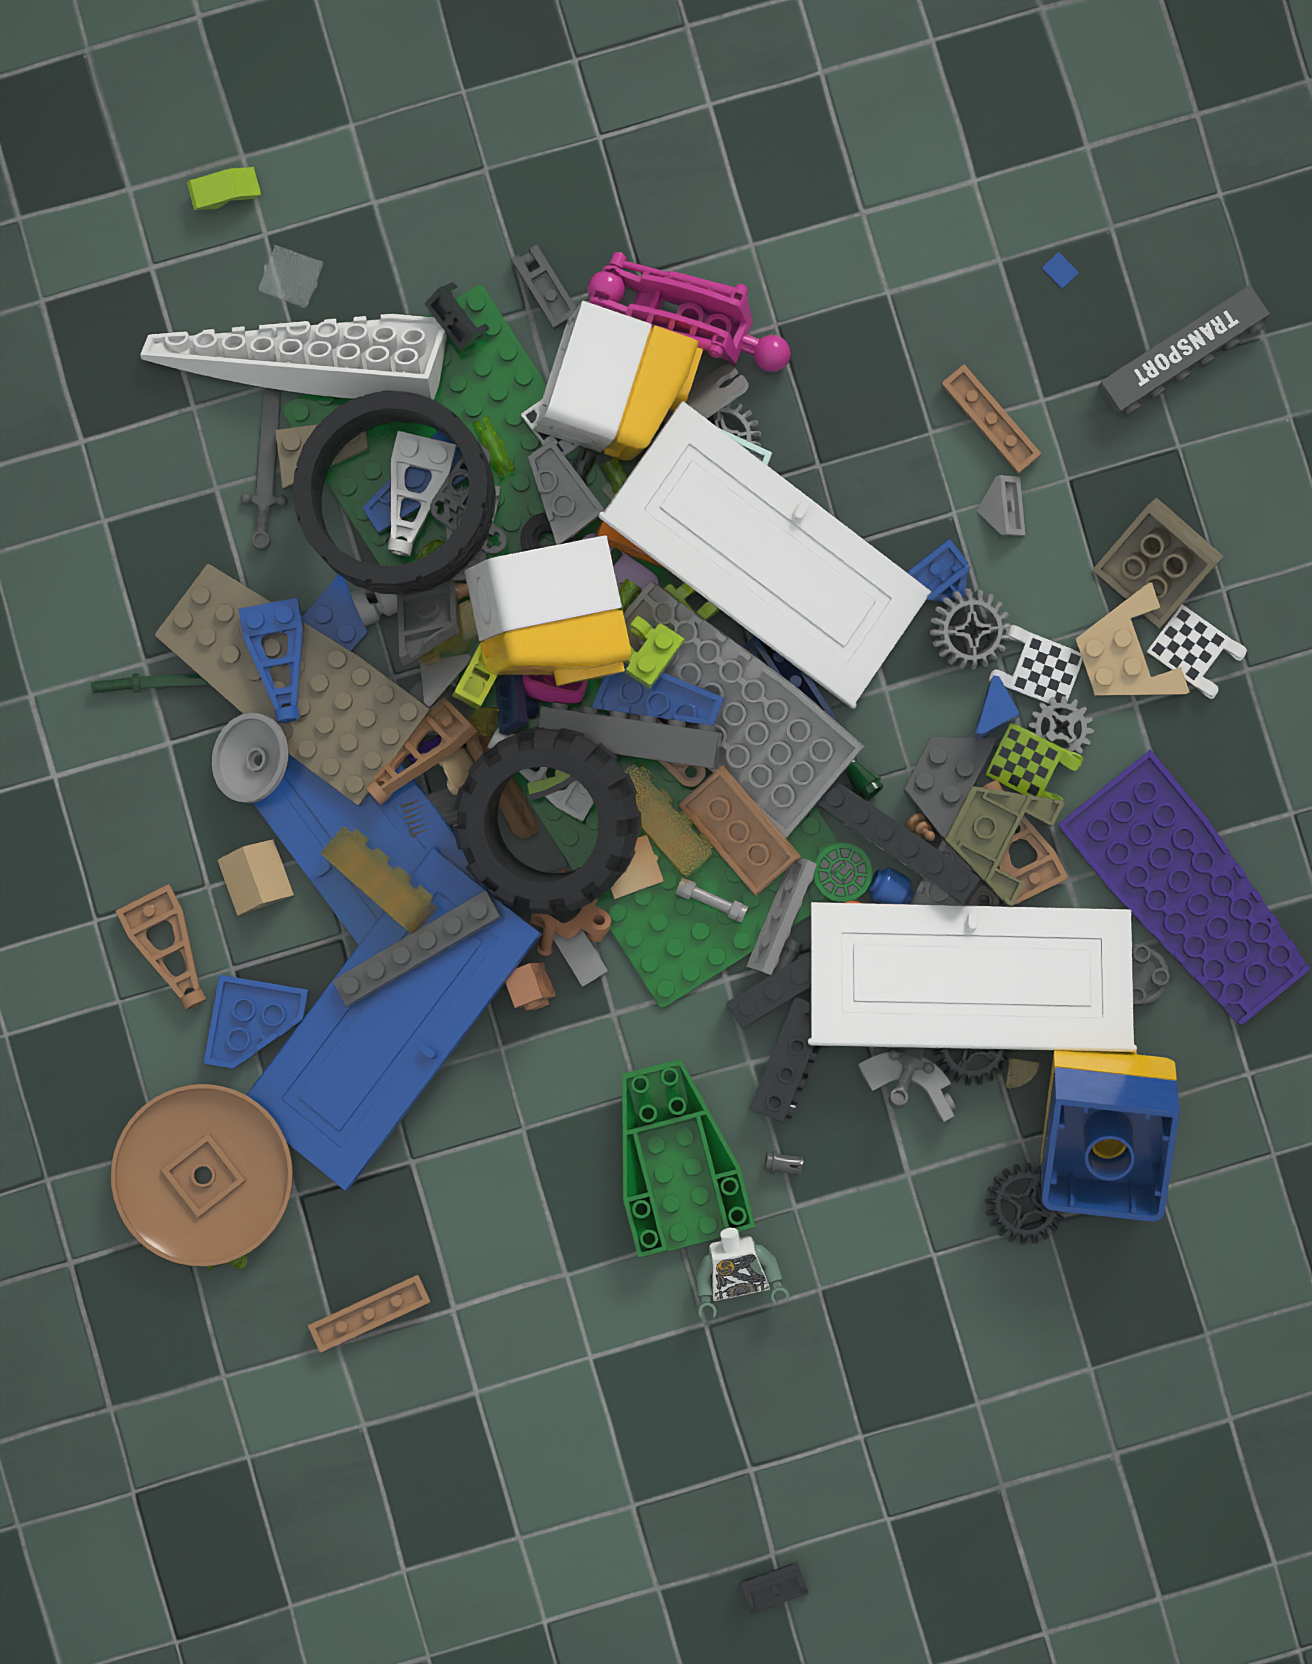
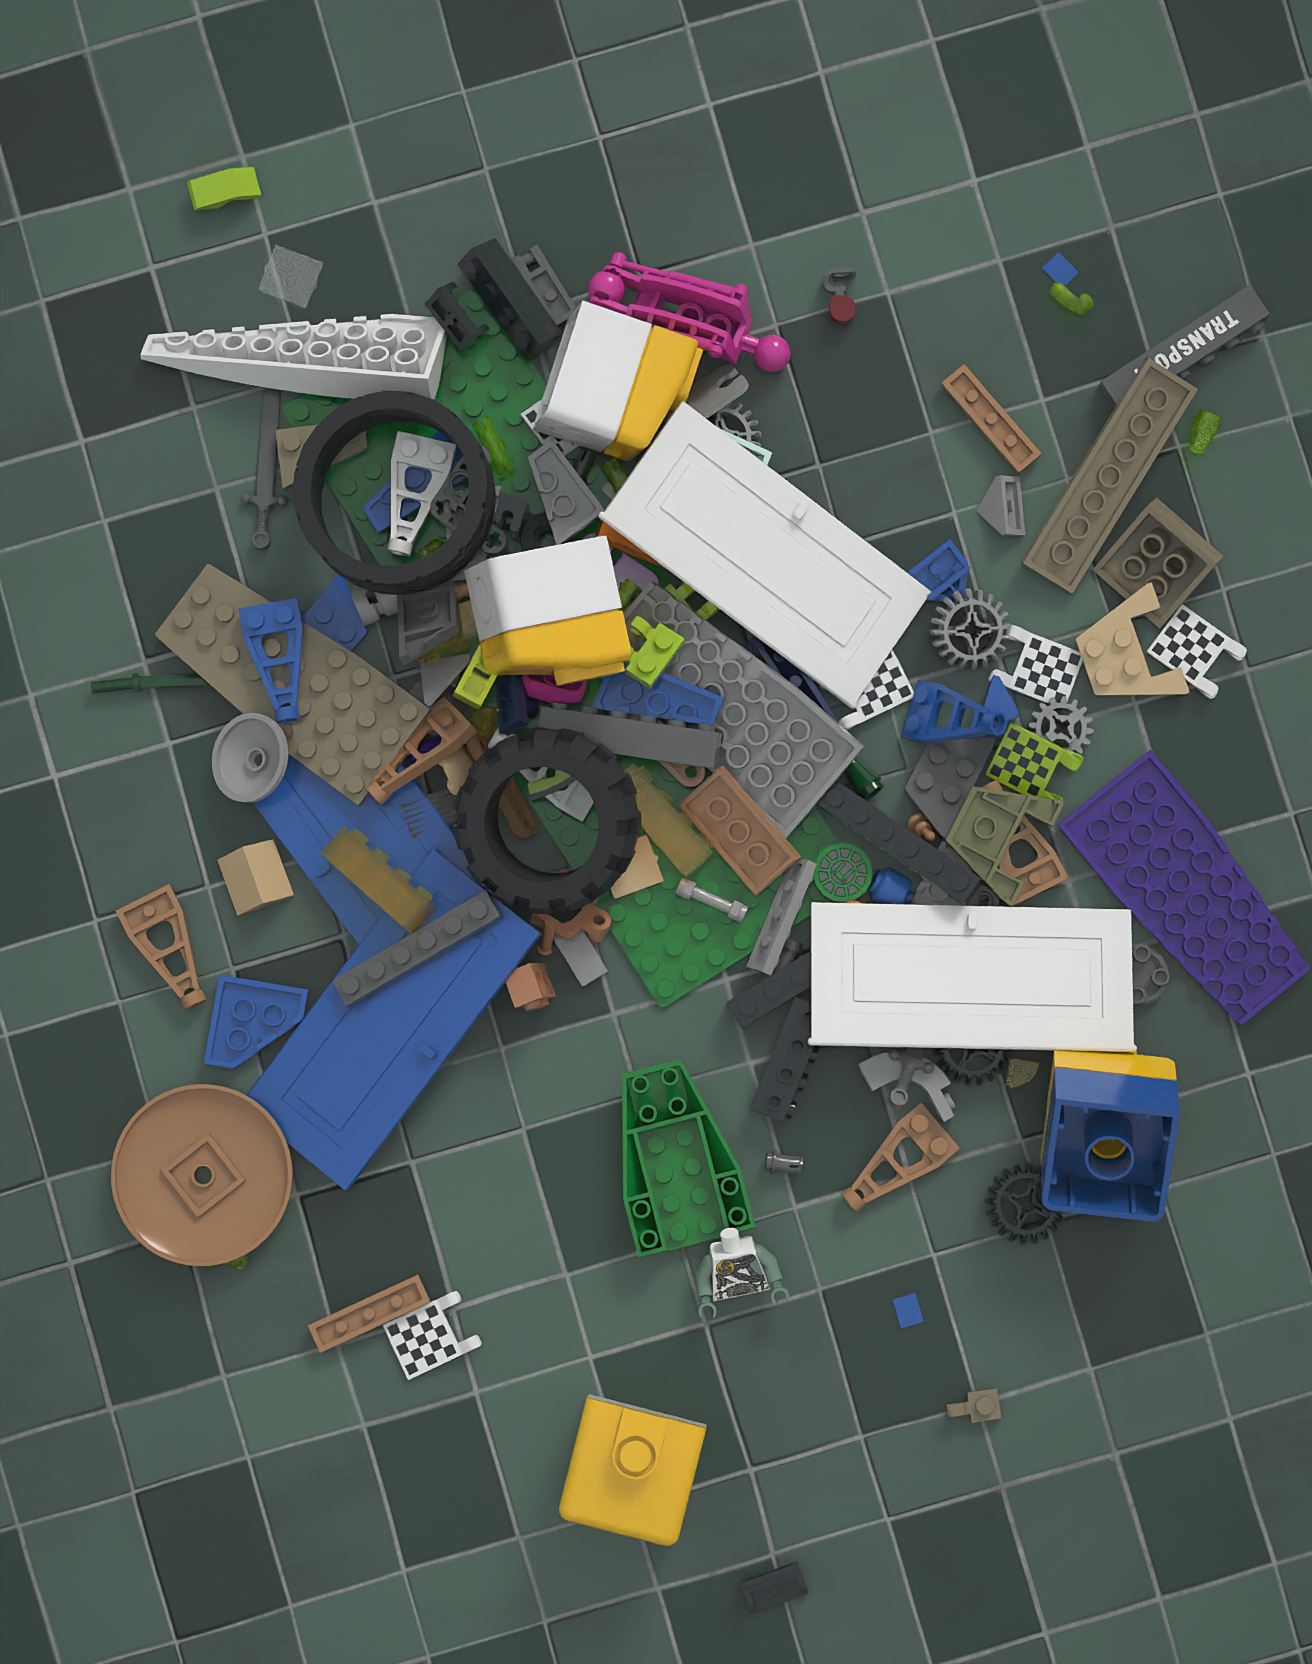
(425, 1337): none -> white flag
(509, 298): none -> black brick
(513, 512): none -> black hinge
(631, 1471): none -> yellow piece
(841, 307): none -> leg
(885, 691): none -> white flag
(908, 1310): none -> blue sticker
(926, 709): none -> blue plate
(926, 1134): none -> medium nougat plate
(980, 1406): none -> dark tan plate
(1070, 301): none -> clear neon green arm
(1109, 475): none -> dark tan plate
(1203, 431): none -> clear neon green cone

